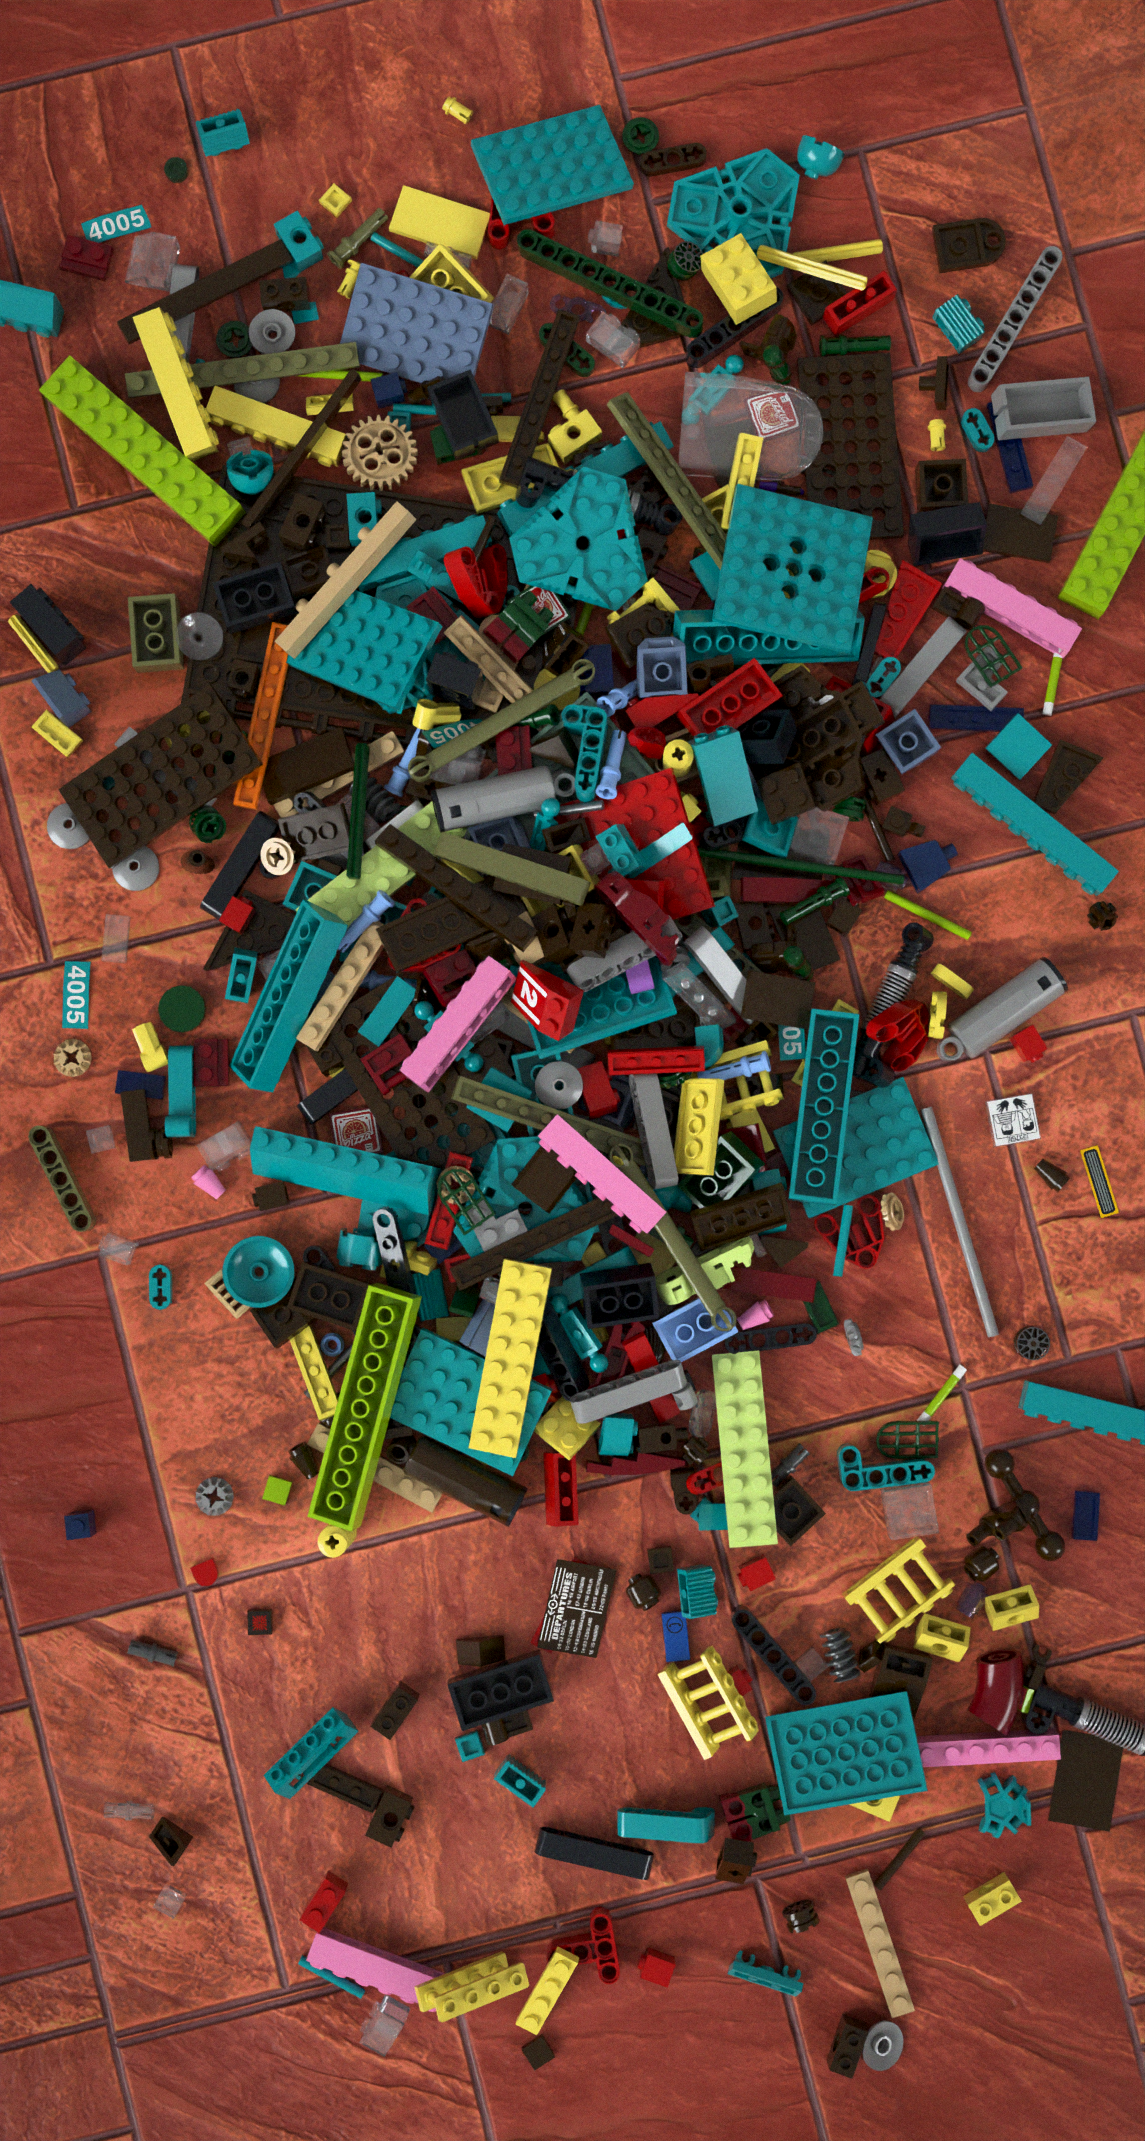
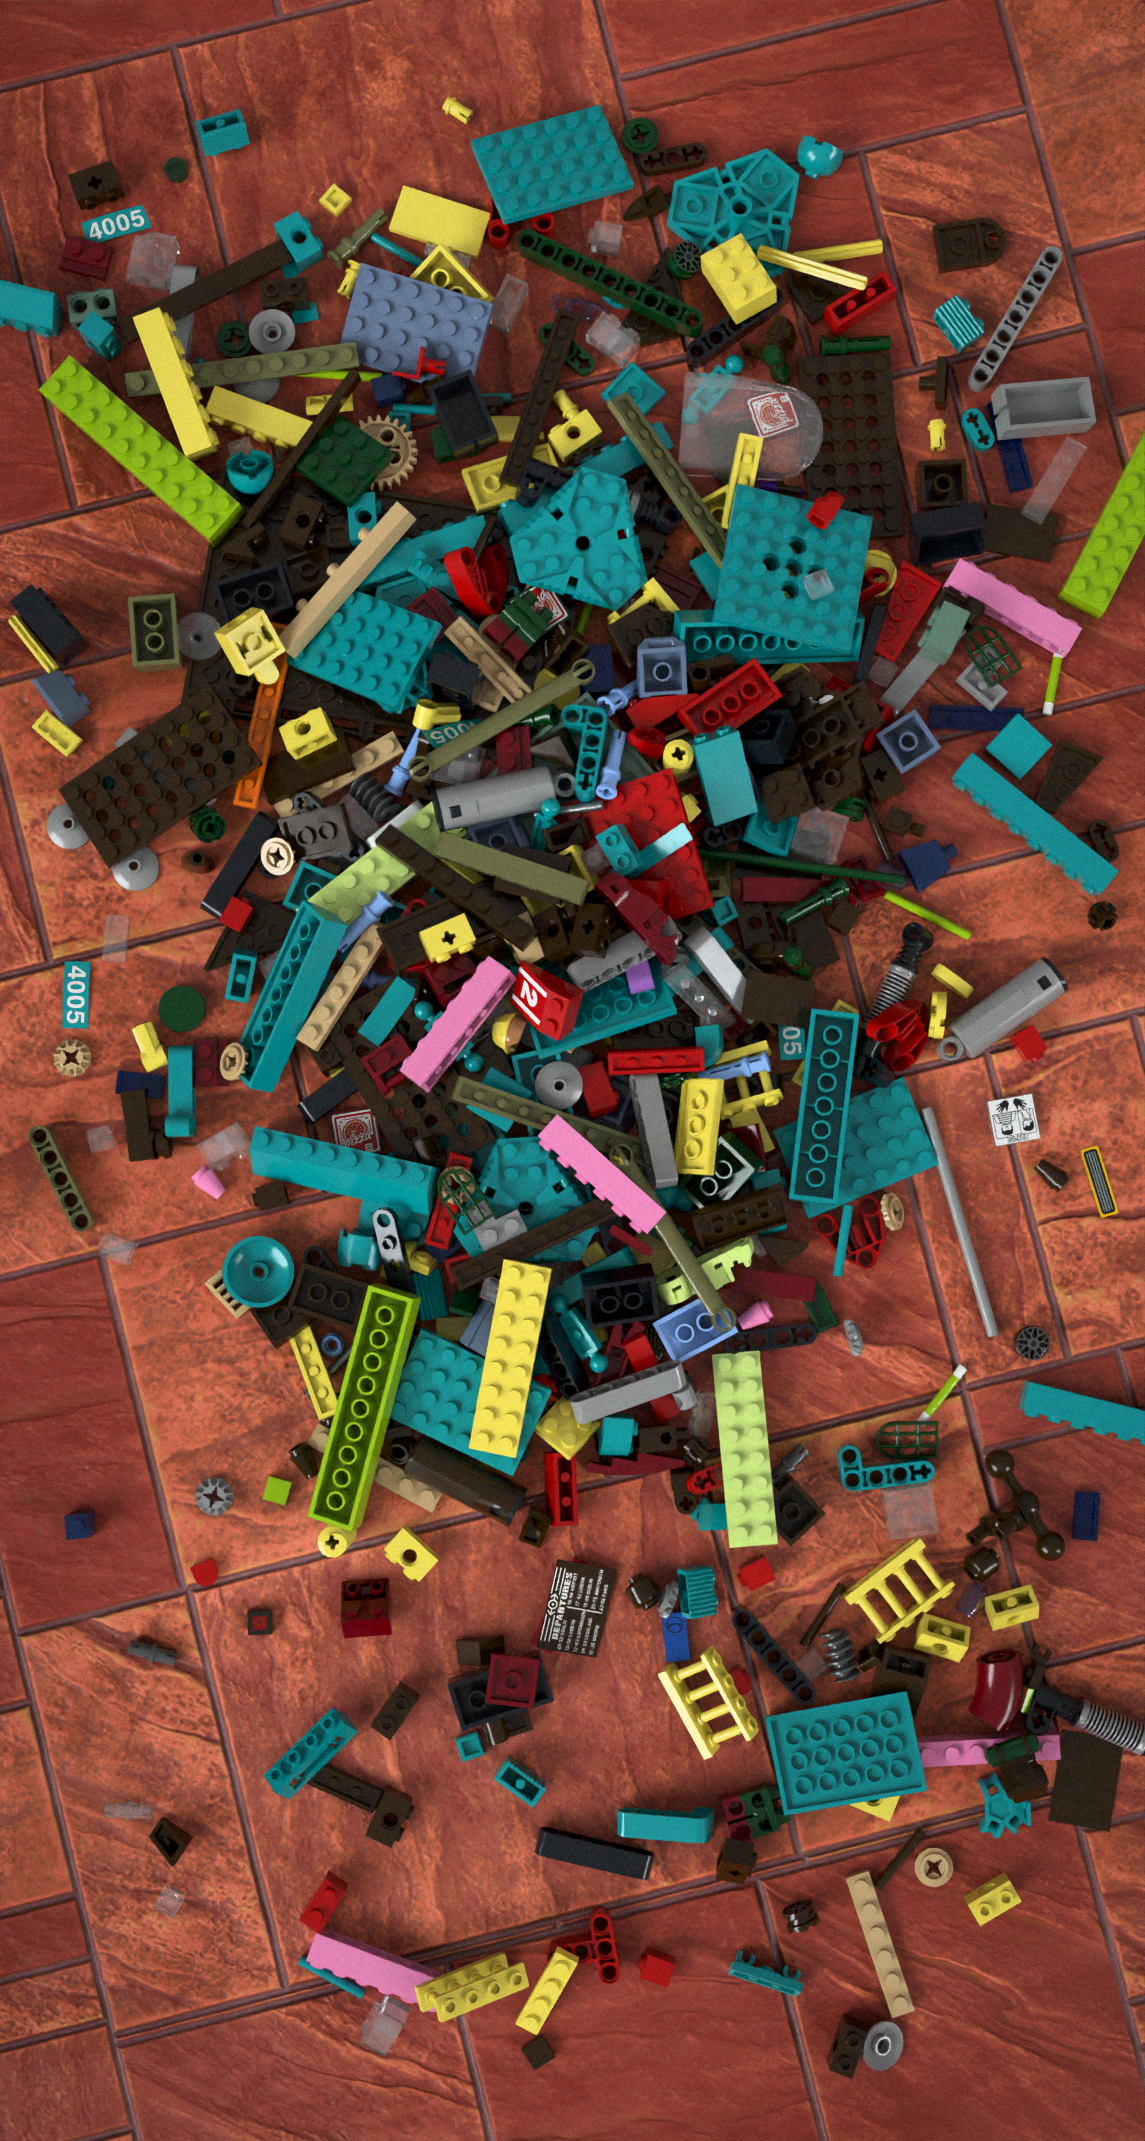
(86, 180): none -> dark brown brick
(93, 302): none -> sand green brick
(100, 336): none -> teal brick
(166, 1287): teal beam -> none
(228, 1067): none -> tan gear
(252, 645): none -> light yellow brick
(302, 744): none -> light yellow brick
(345, 461): none -> dark green plate
(358, 811): dark green axle -> none
(366, 1608): none -> dark red slope
(405, 1540): none -> light yellow brick
(425, 365): none -> red bracket
(428, 1148): none -> dark brown tile
(455, 928): none -> light yellow brick
(508, 1031): none -> piece
(512, 1680): none -> dark red plate
(535, 1527): none -> dark brown slope
(544, 1179): dark brown tile -> none
(639, 385): none -> teal tile
(648, 204): none -> dark brown plate
(660, 1559): dark brown plate -> none
(667, 1599): none -> light grey gear
(818, 584): none -> clear tile
(822, 1615): none -> dark brown bar
(825, 509): none -> red rock
(887, 680): teal beam -> none
(933, 1878): none -> tan gear
(946, 626): none -> sand green brick
(1021, 1773): none -> dark brown piece
(1108, 839): none -> dark brown beam

